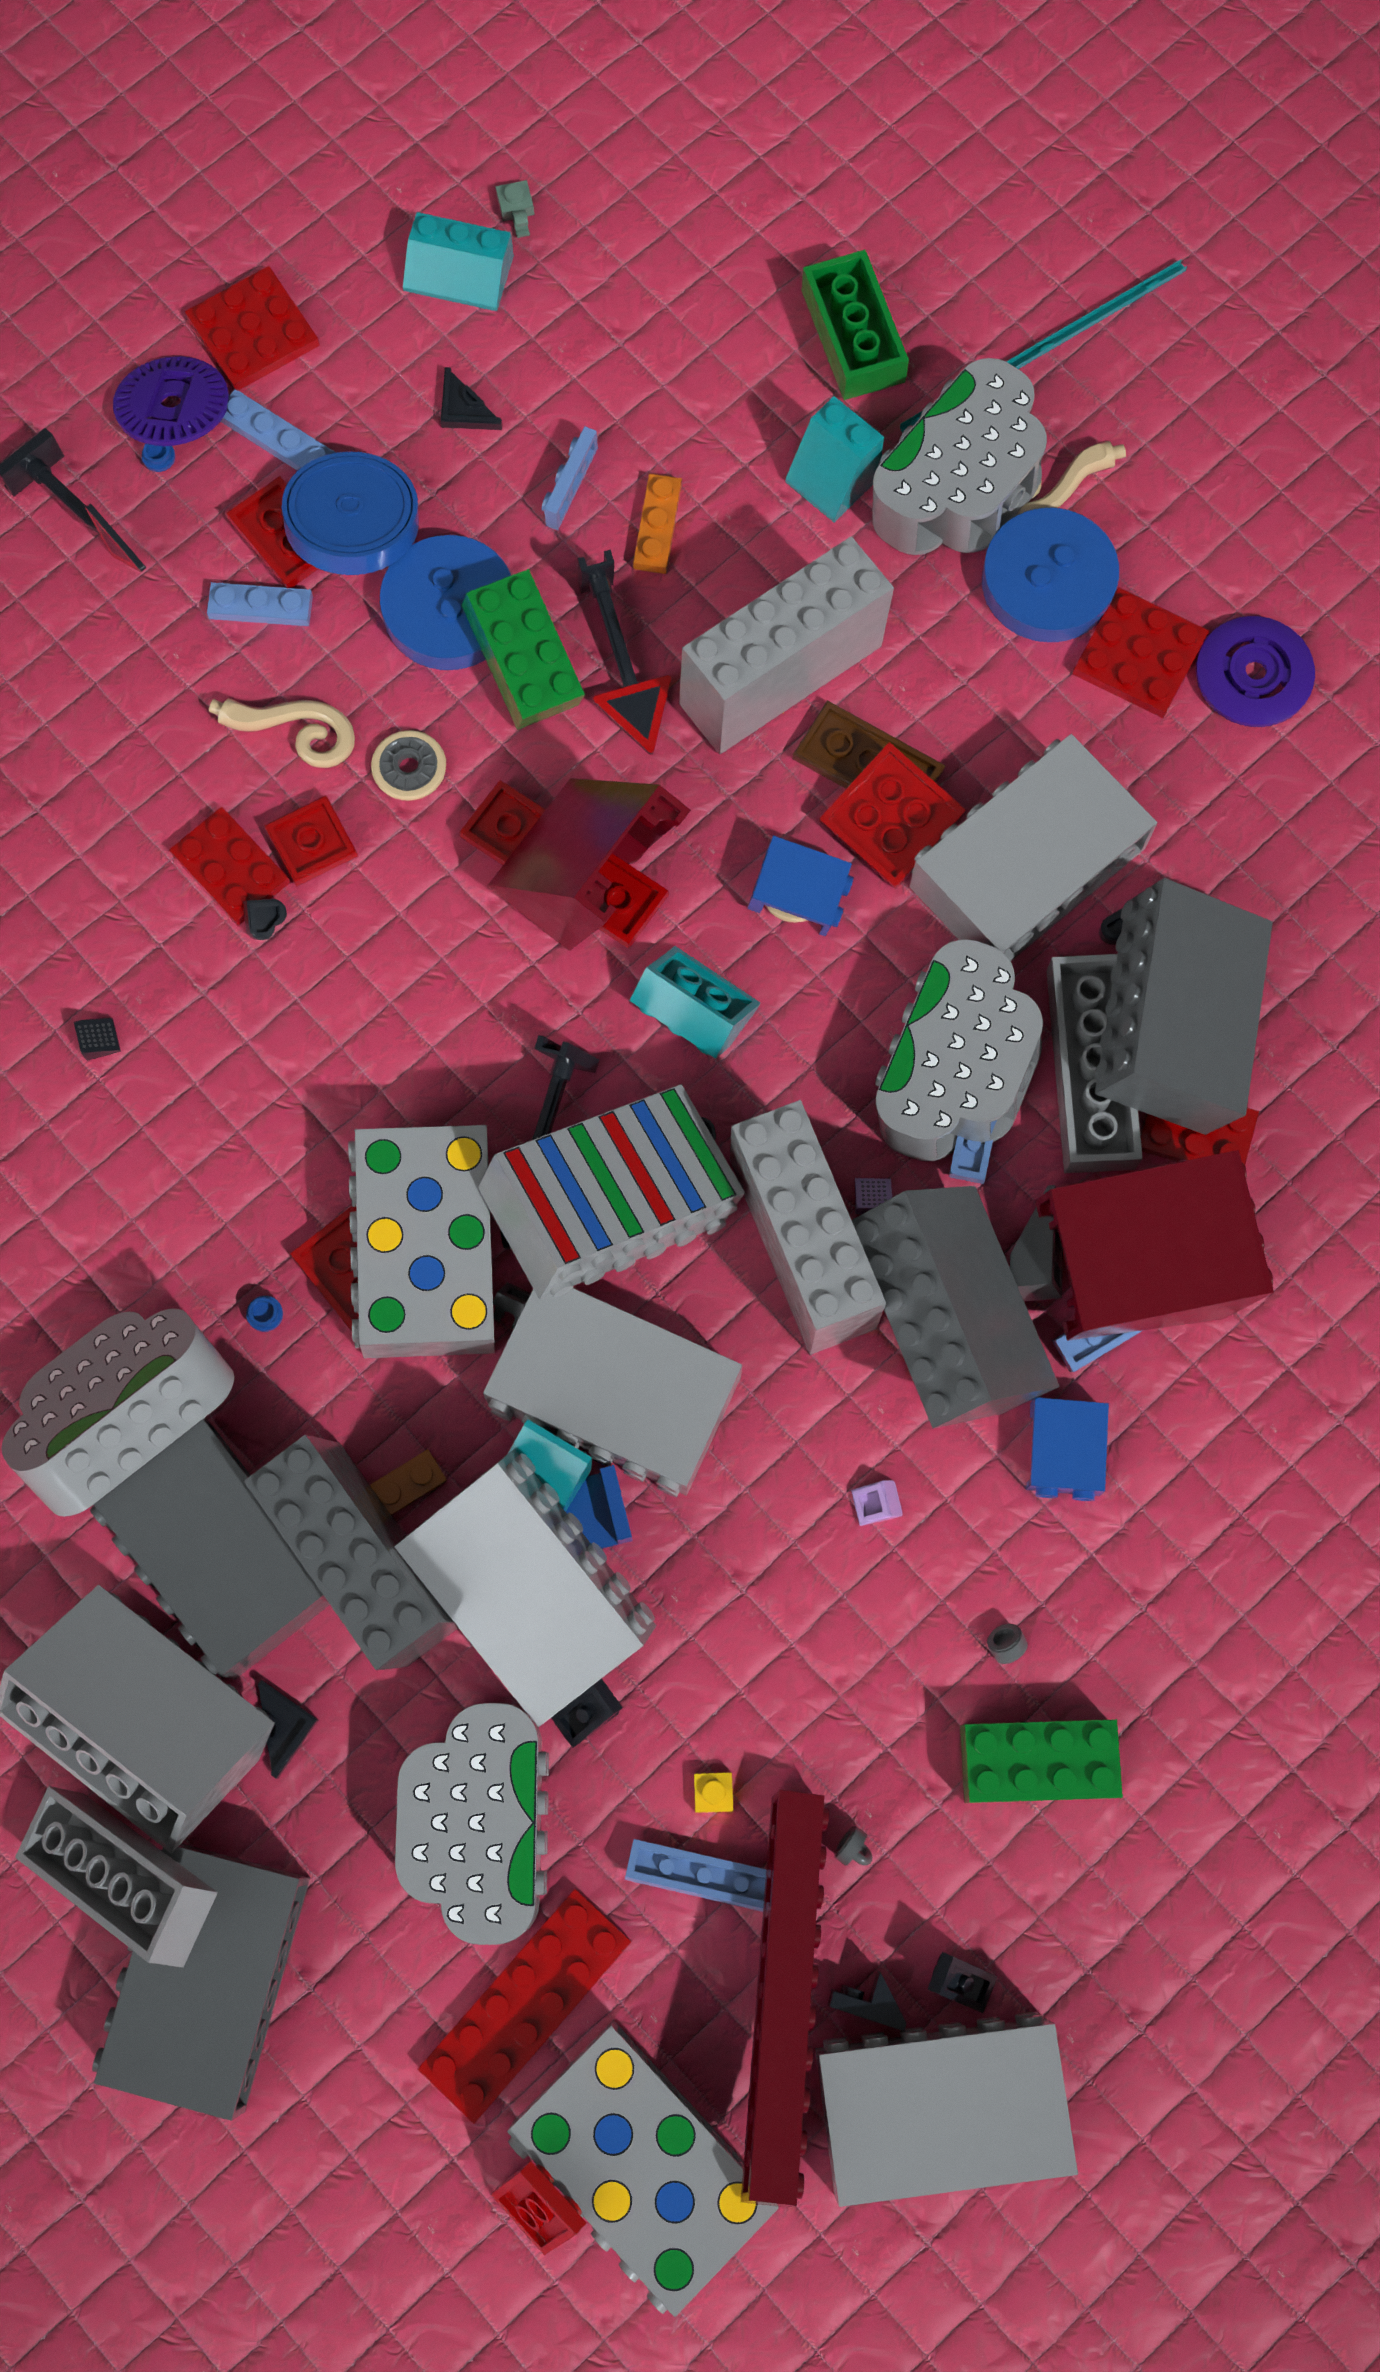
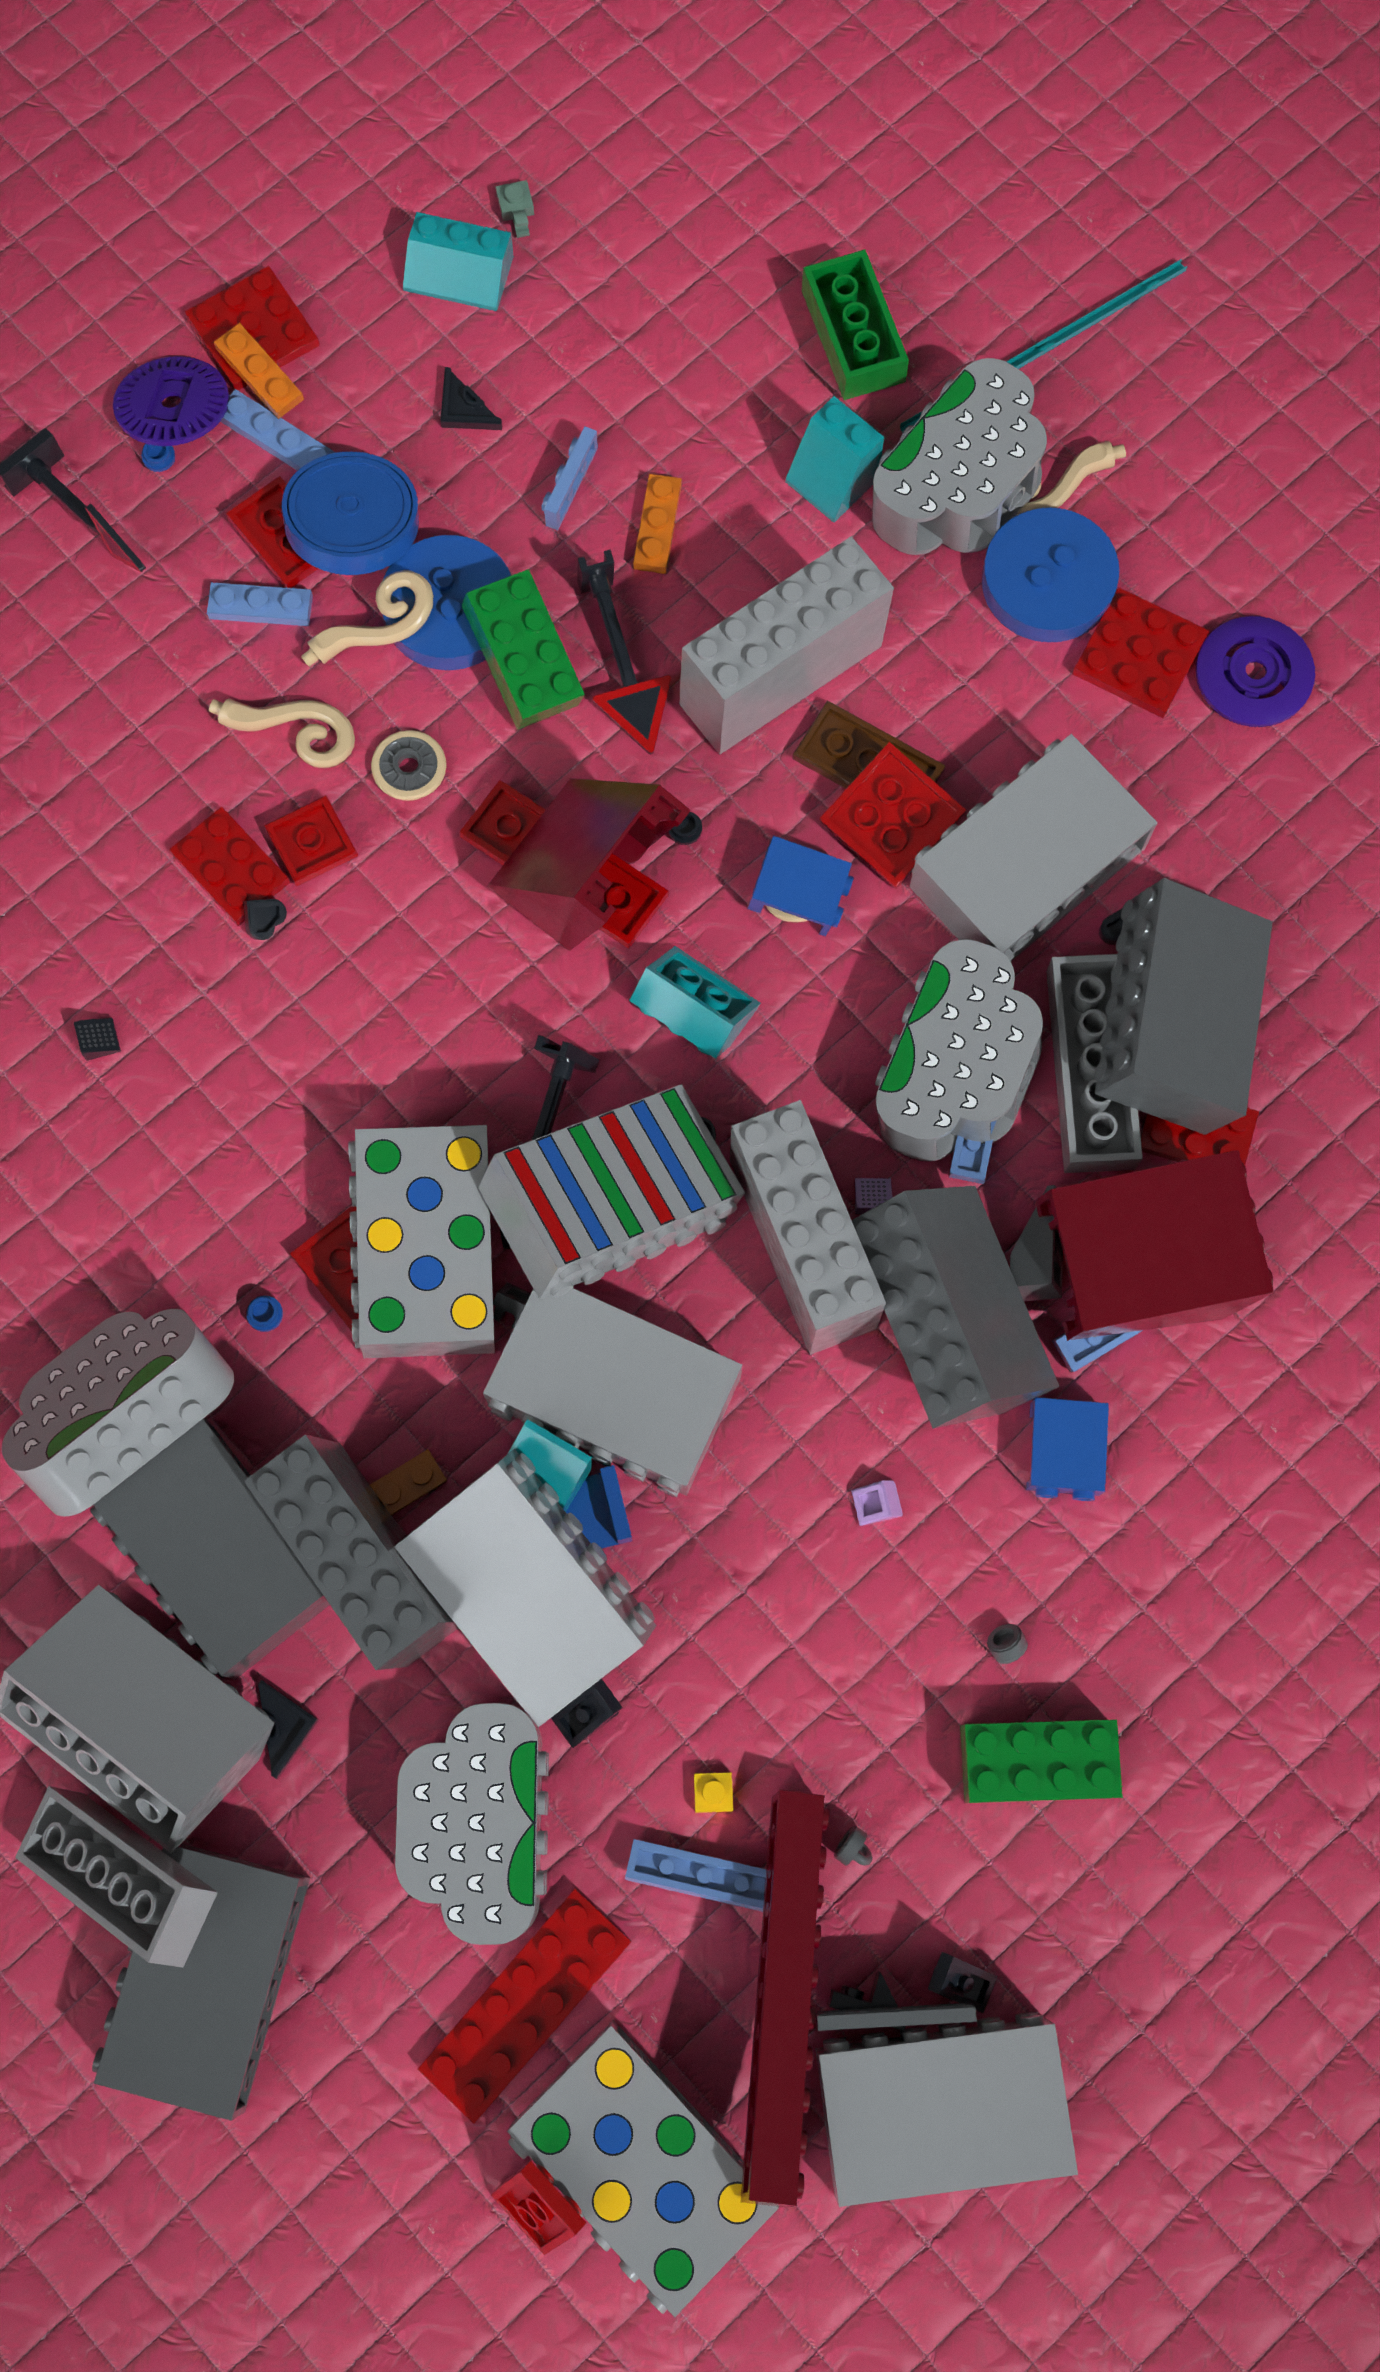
(259, 371): none -> orange plate
(338, 638): none -> tan plant
(688, 831): none -> black plate
(895, 2016): none -> dark grey tile

